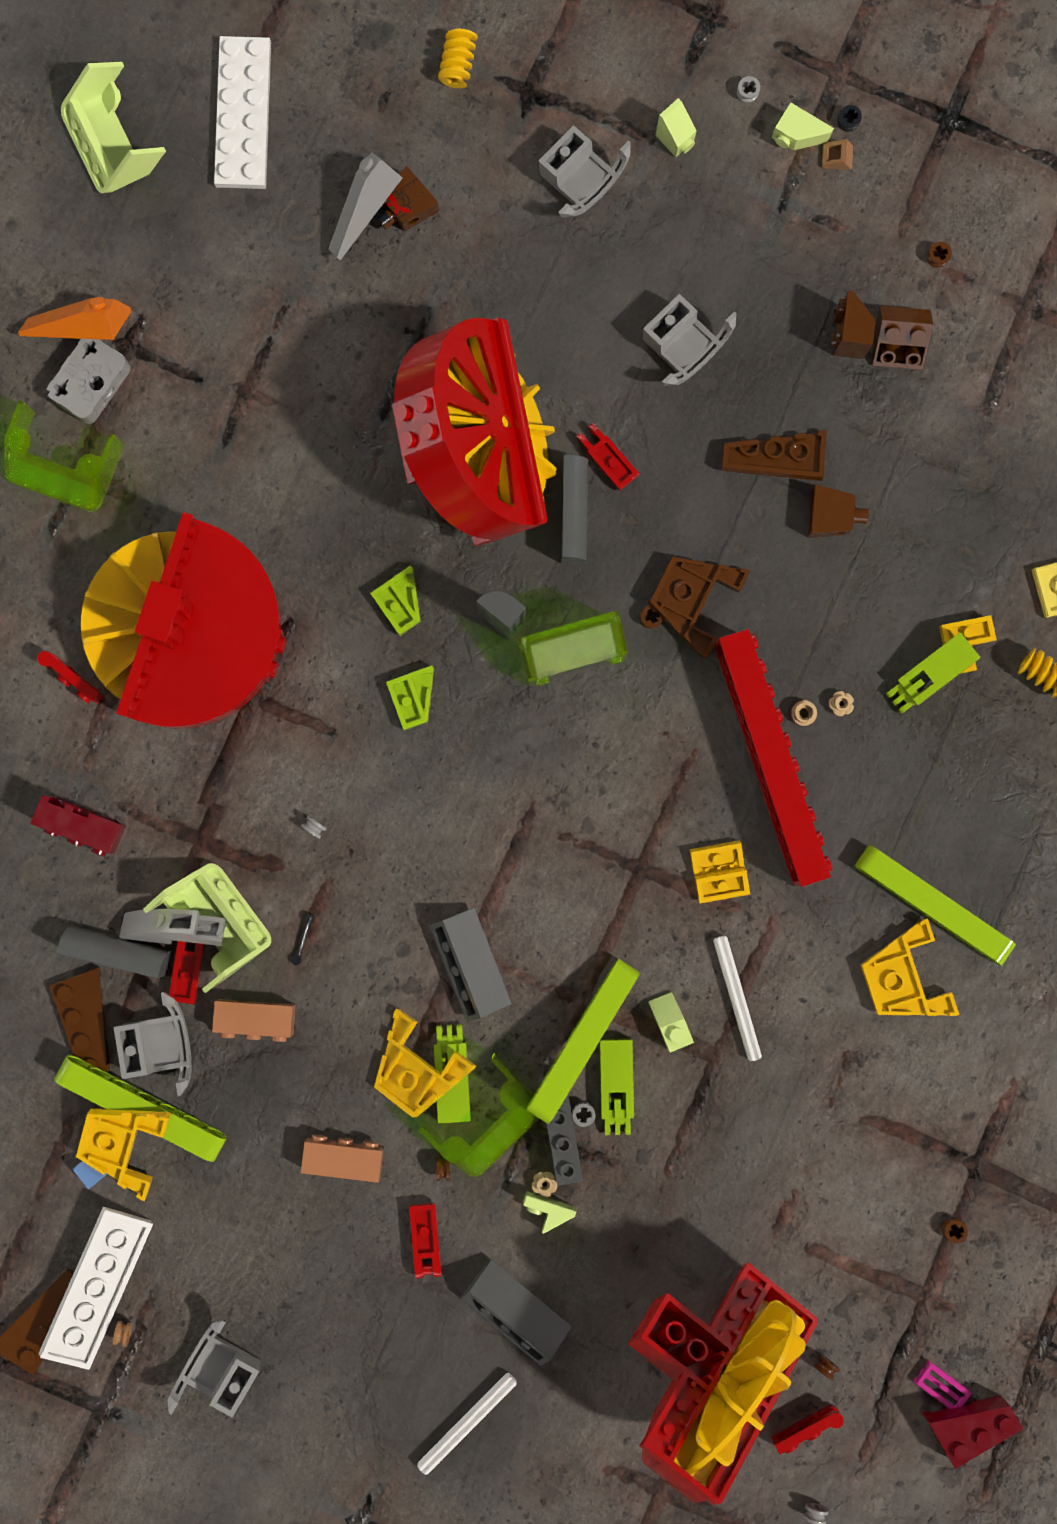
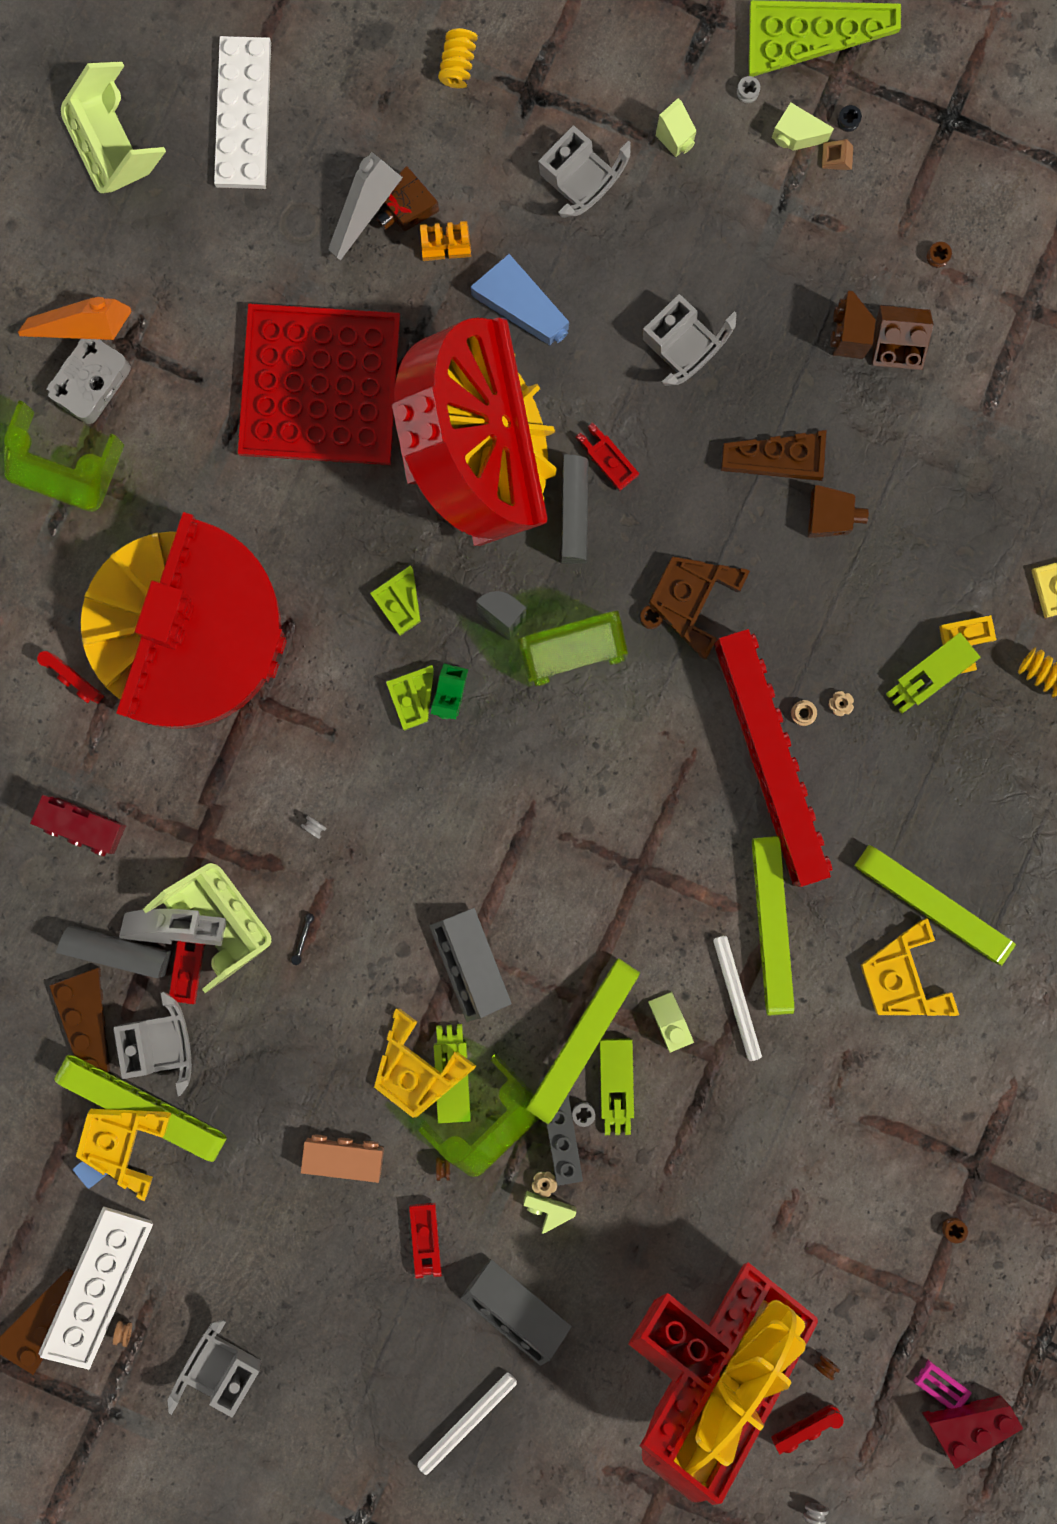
(253, 1019): nougat brick -> none
(319, 384): none -> red plate
(434, 242): none -> light orange legs
(449, 692): none -> green brick
(521, 301): none -> medium blue slope
(719, 871): yellow slope -> none
(773, 926): none -> lime beam
(801, 30): none -> lime wing

